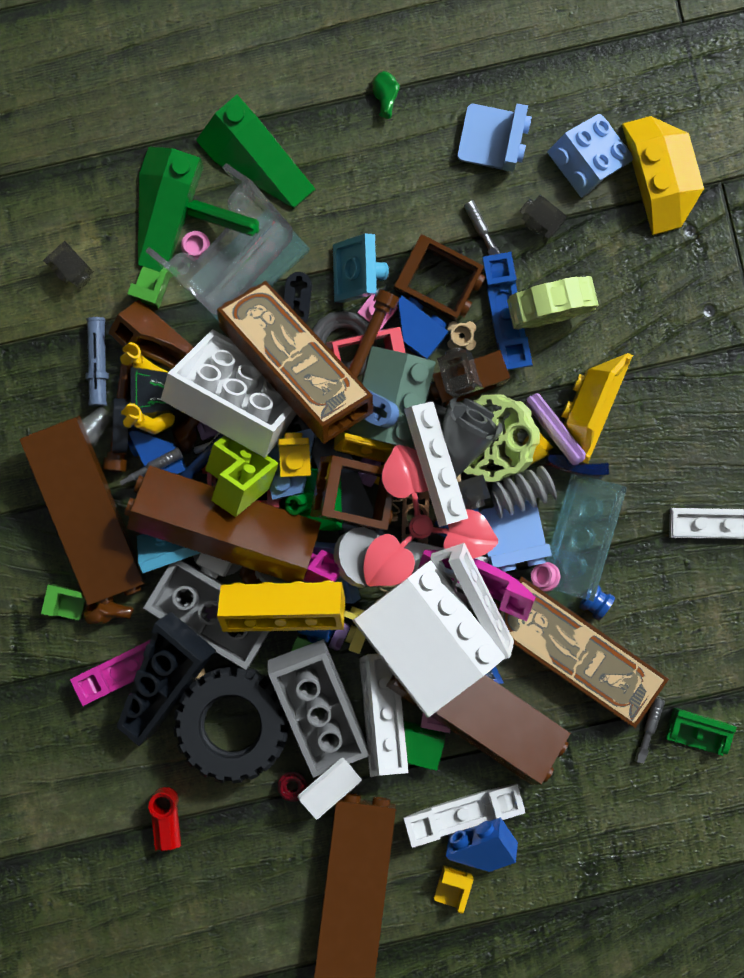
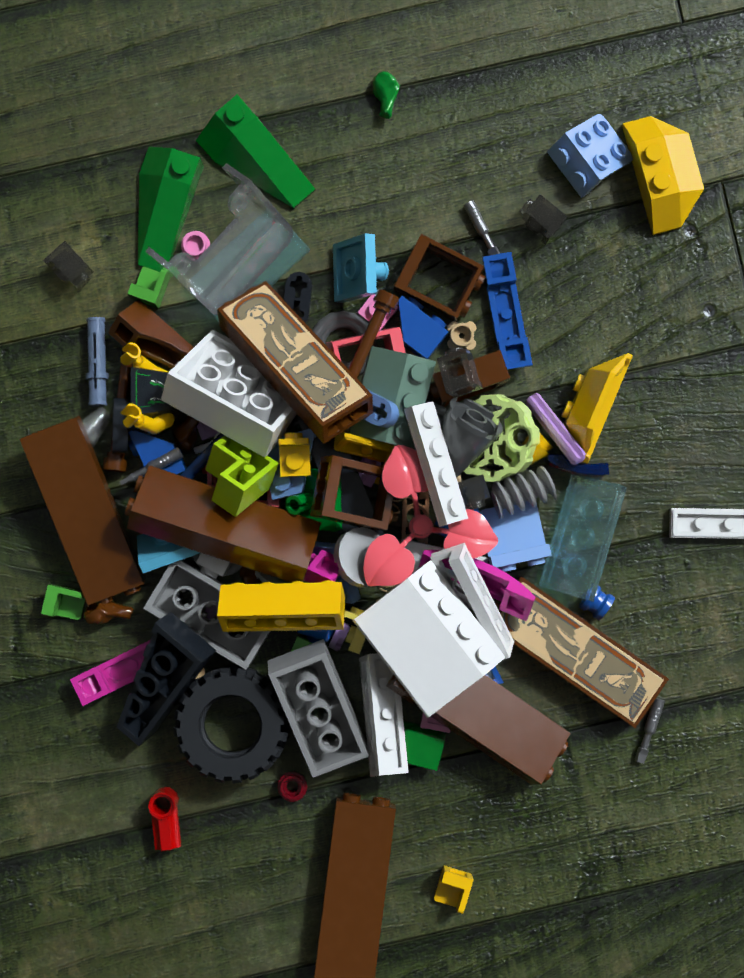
(223, 218): green axle -> none
(329, 788): white panel -> none
(463, 813): white slope -> none
(483, 846): blue slope -> none
(494, 136): light blue bracket -> none
(545, 576): bright pink plate -> none
(552, 302): yellowish green connector -> none
(700, 732): green hinge -> none

